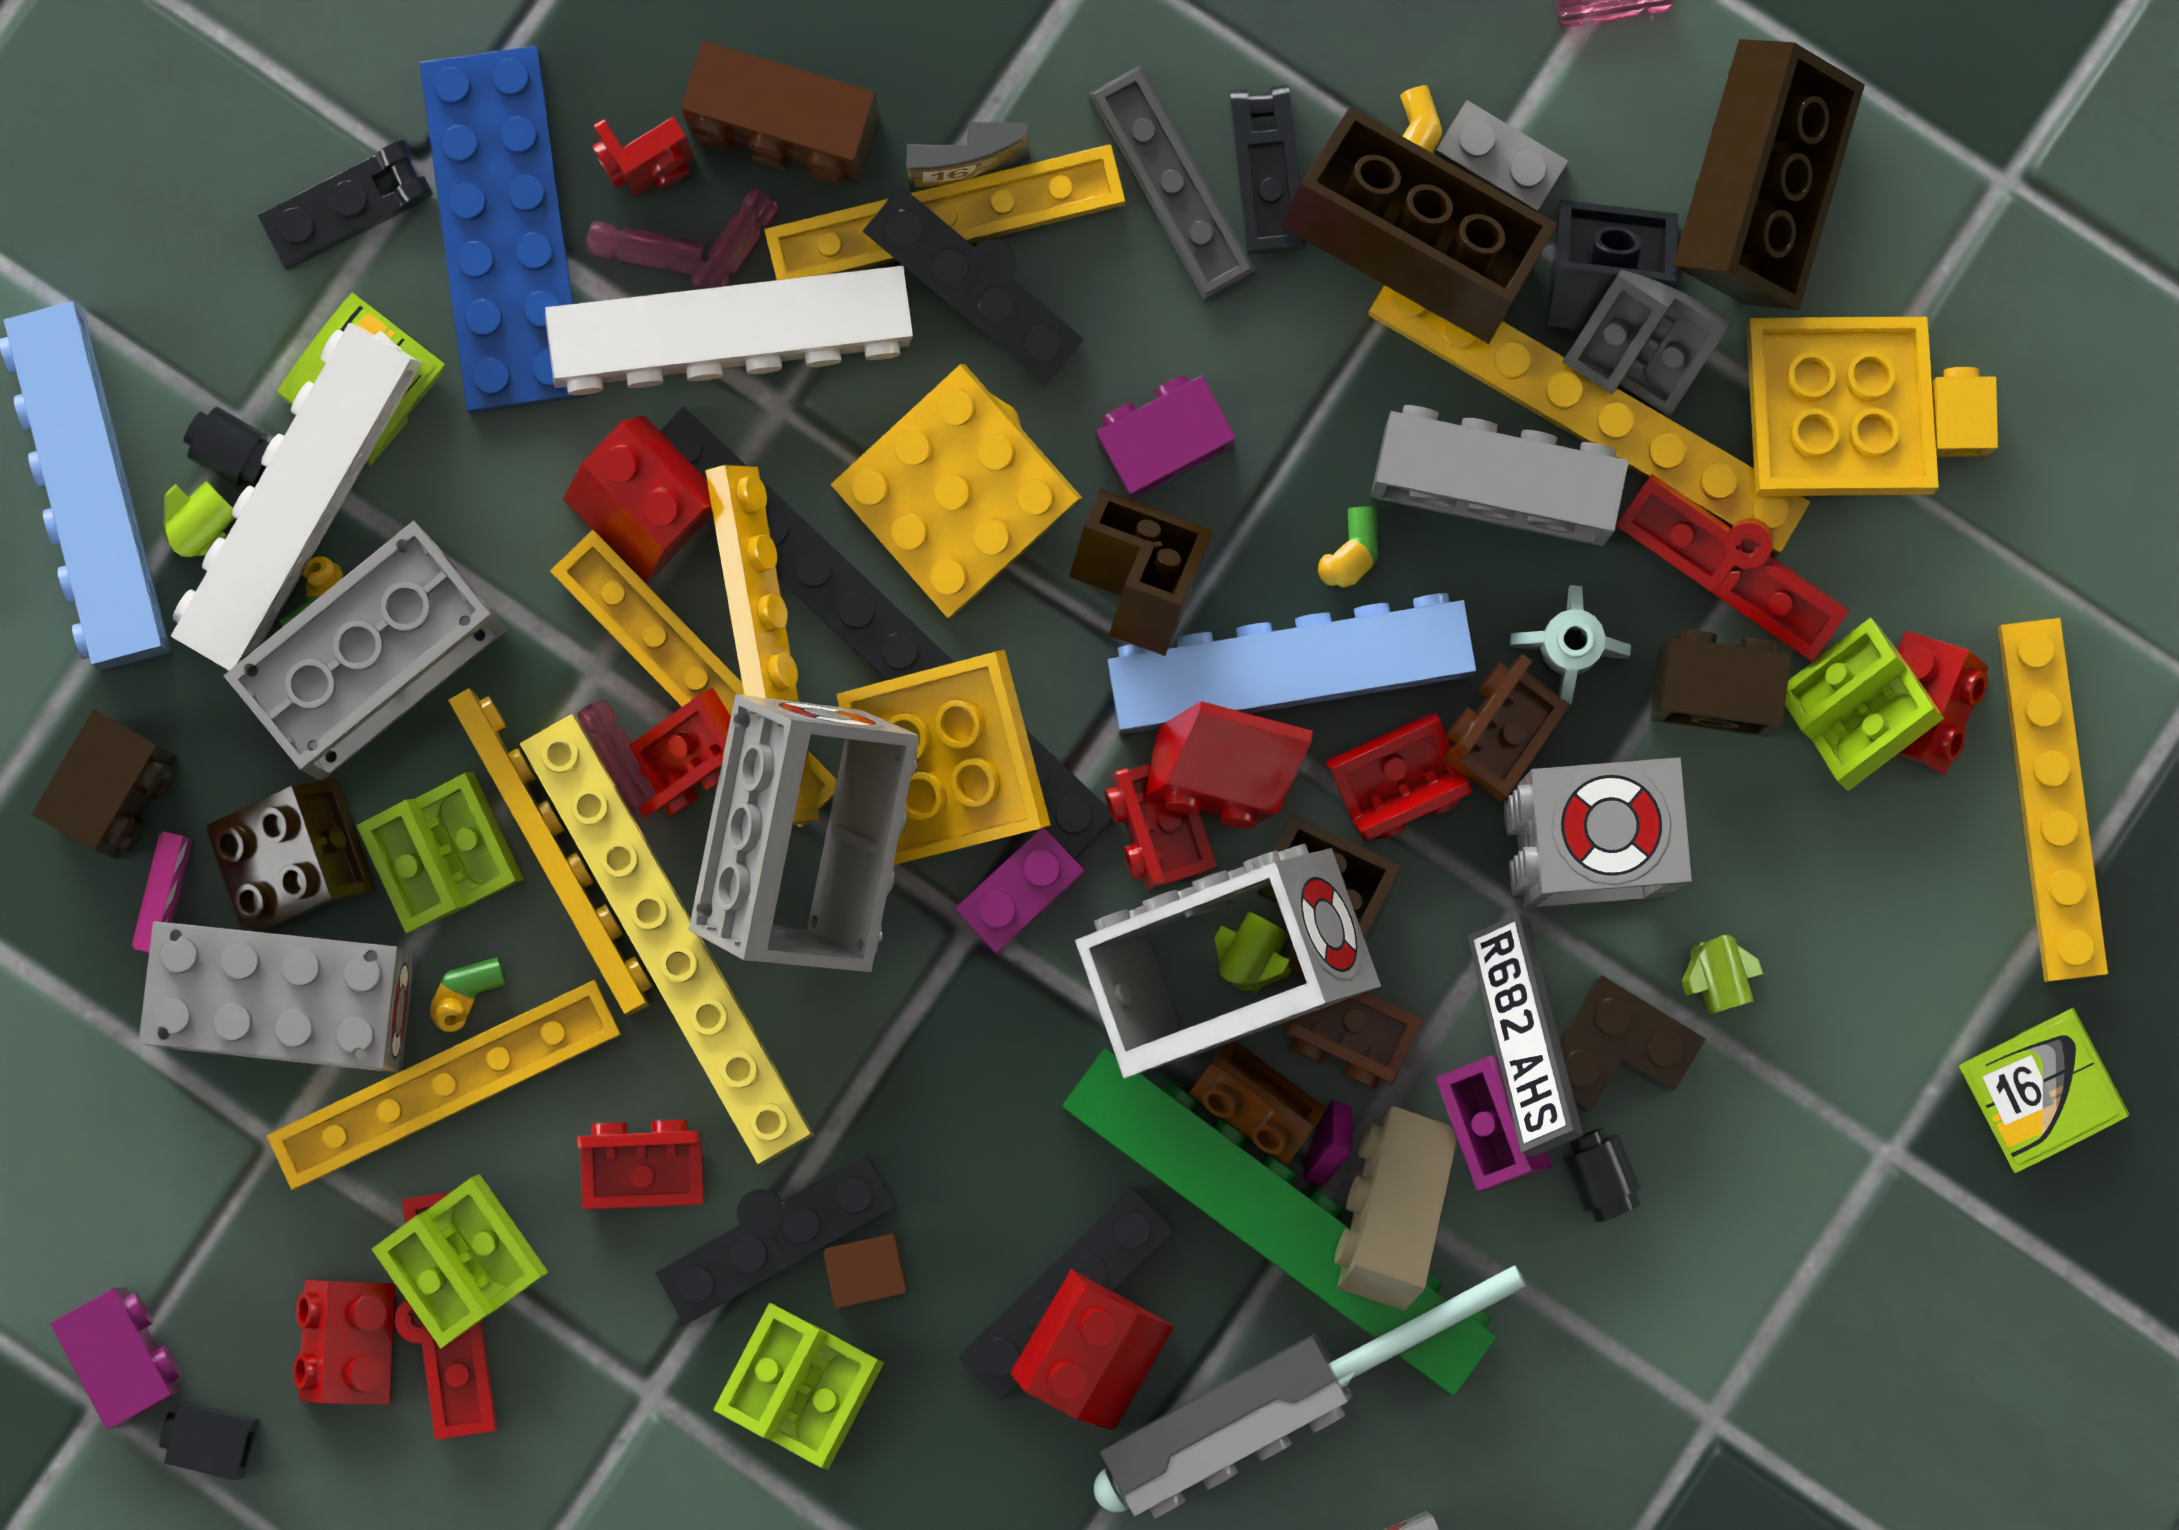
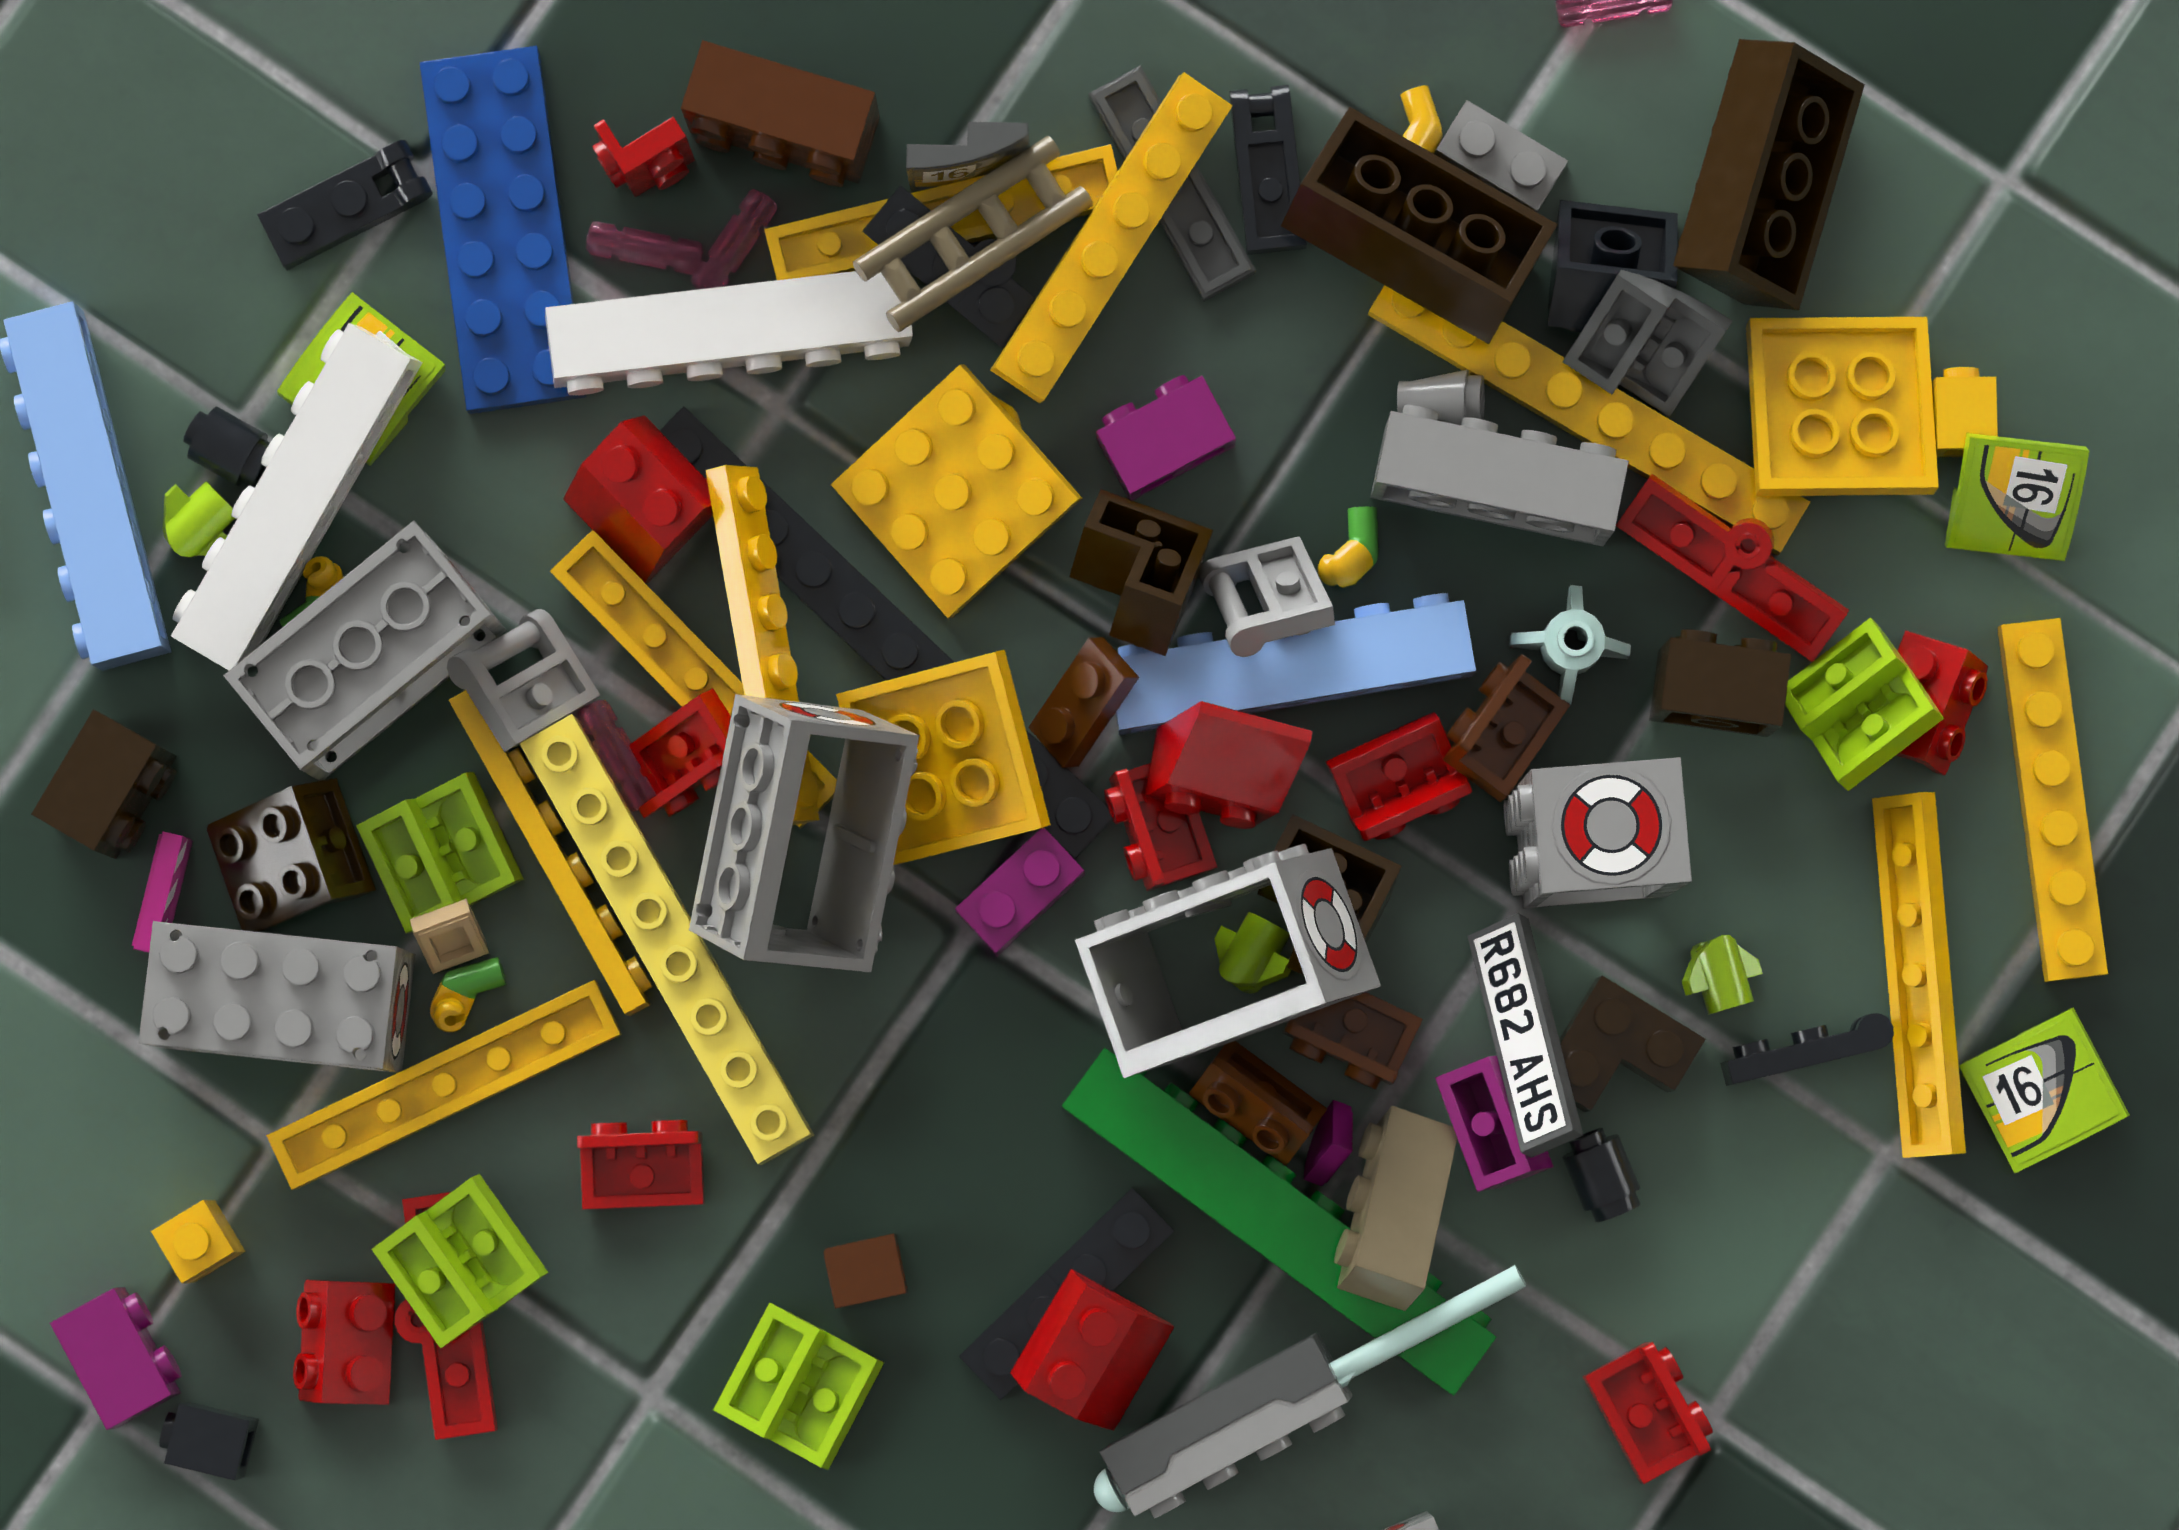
(198, 1241): none -> yellow brick
(449, 936): none -> tan tile
(535, 695): none -> light grey plate
(774, 1237): black hinge -> none
(962, 269): none -> dark tan bar
(1083, 702): none -> reddish brown plate
(1111, 238): none -> yellow plate
(1285, 586): none -> light grey plate
(1450, 394): none -> light grey cone
(1649, 1411): none -> red bracket
(1809, 1048): none -> black plate
(1918, 975): none -> yellow plate
(2017, 497): none -> slope

